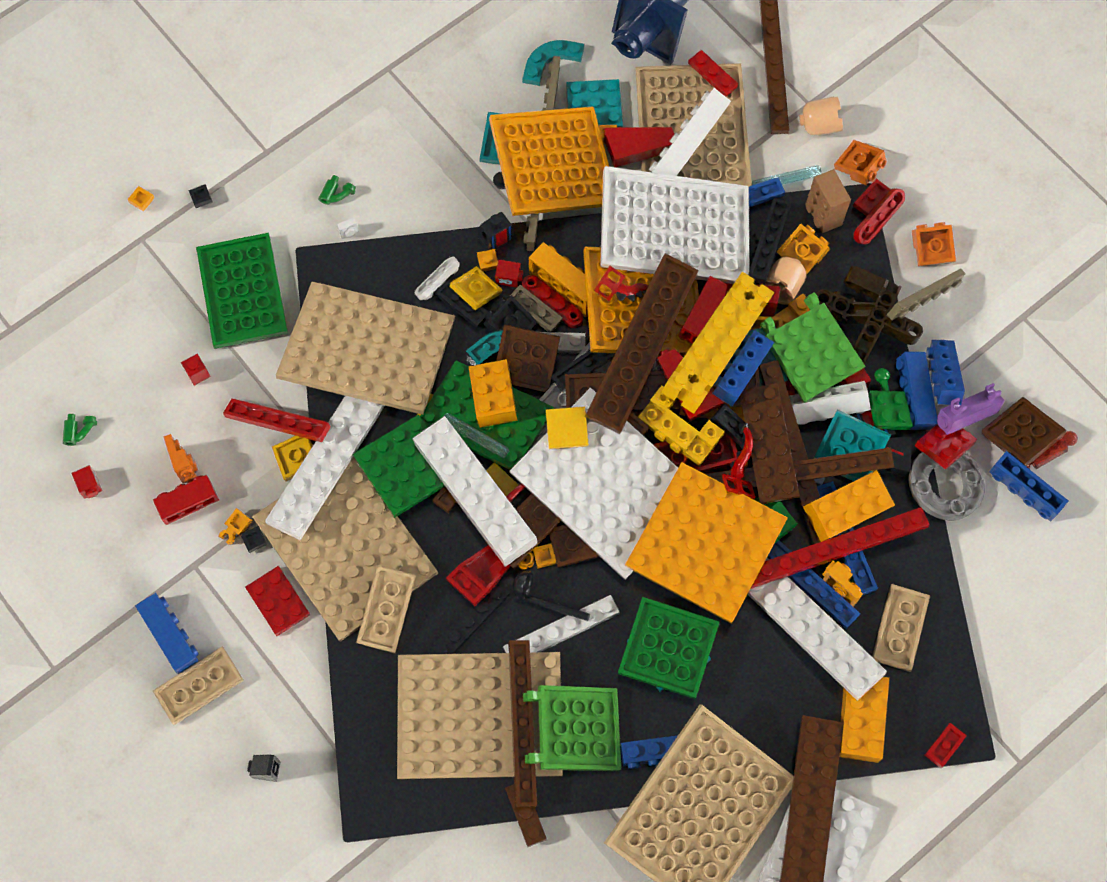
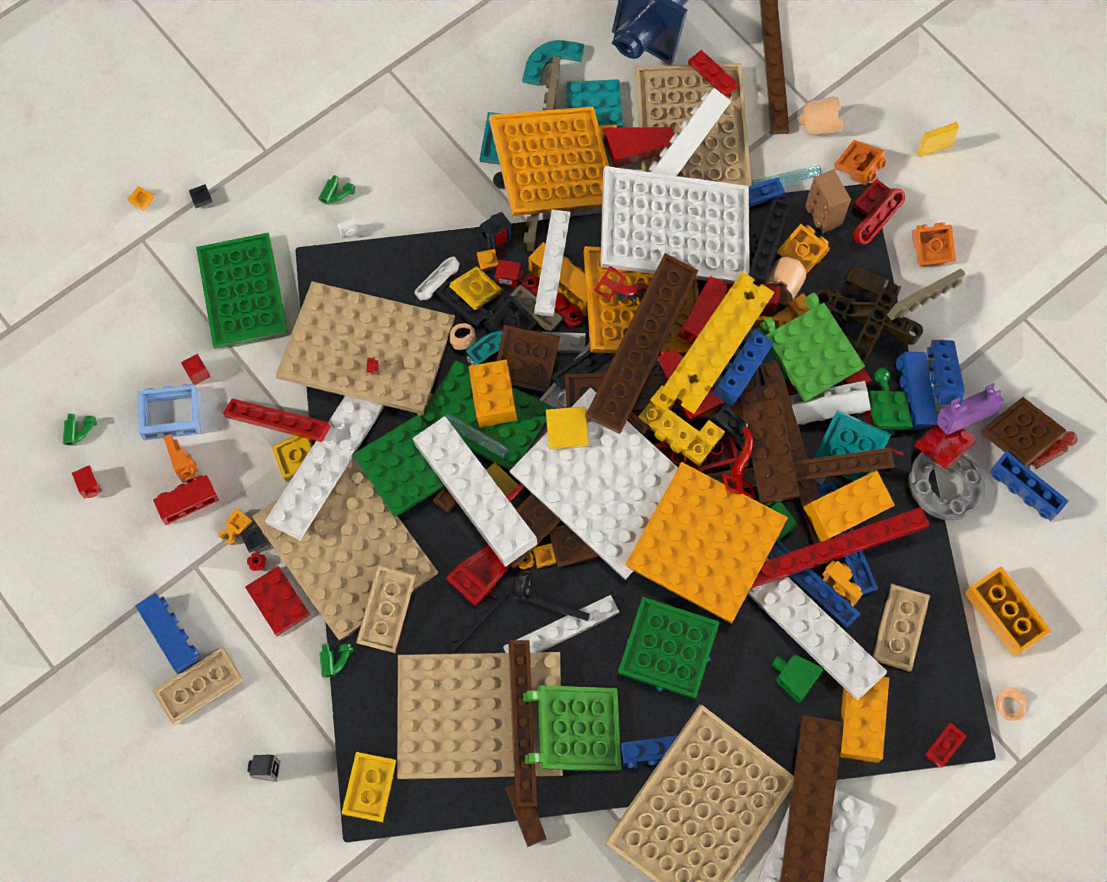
(167, 393): none -> light blue window
(256, 566): none -> red plate
(327, 665): none -> green plant
(369, 787): none -> yellow plate
(372, 365): none -> red plate
(462, 343): none -> light nougat piece
(552, 263): none -> white plate
(796, 676): none -> green torso
(937, 139): none -> yellow tile
(1007, 611): none -> light orange brick
(1018, 696): none -> light nougat piece

